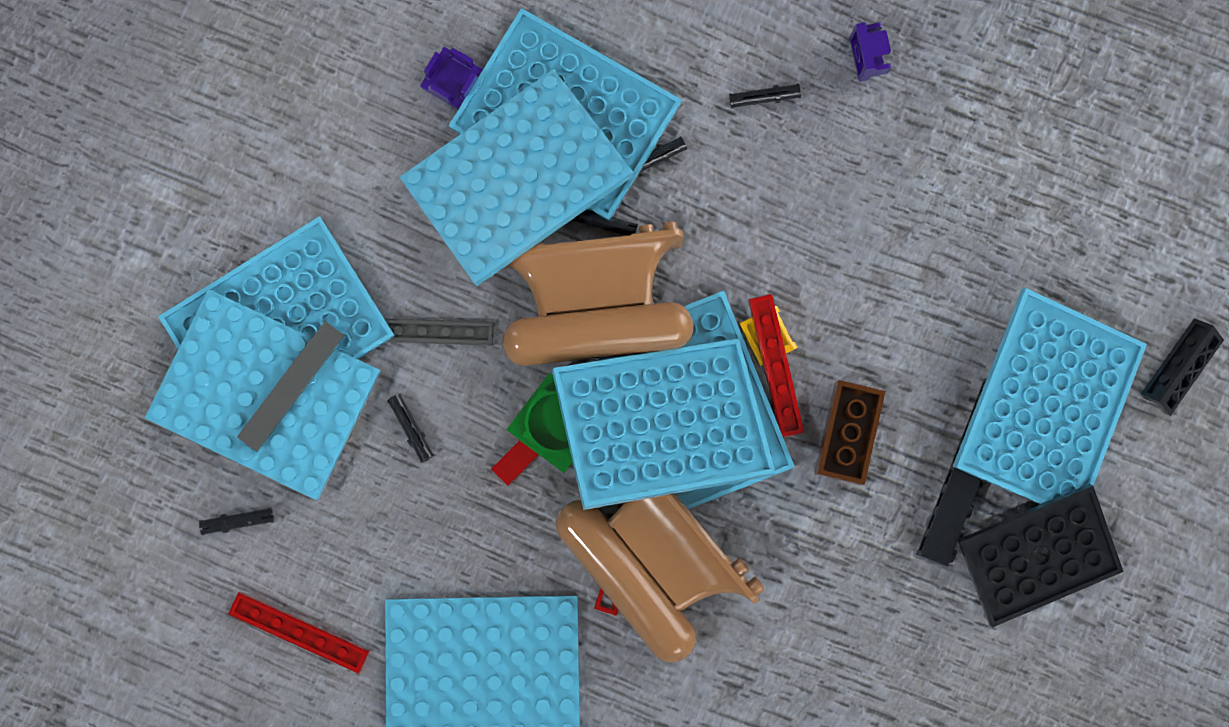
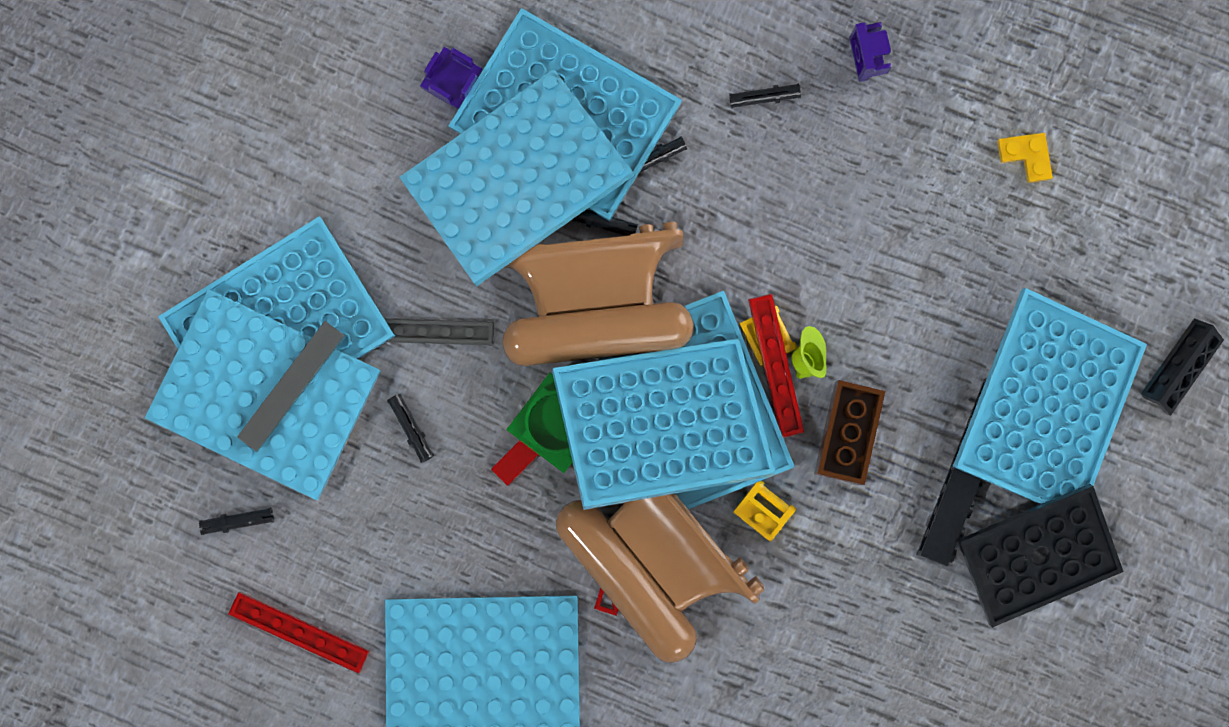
(759, 516): none -> yellow plate
(810, 356): none -> lime piece
(1031, 150): none -> yellow plate

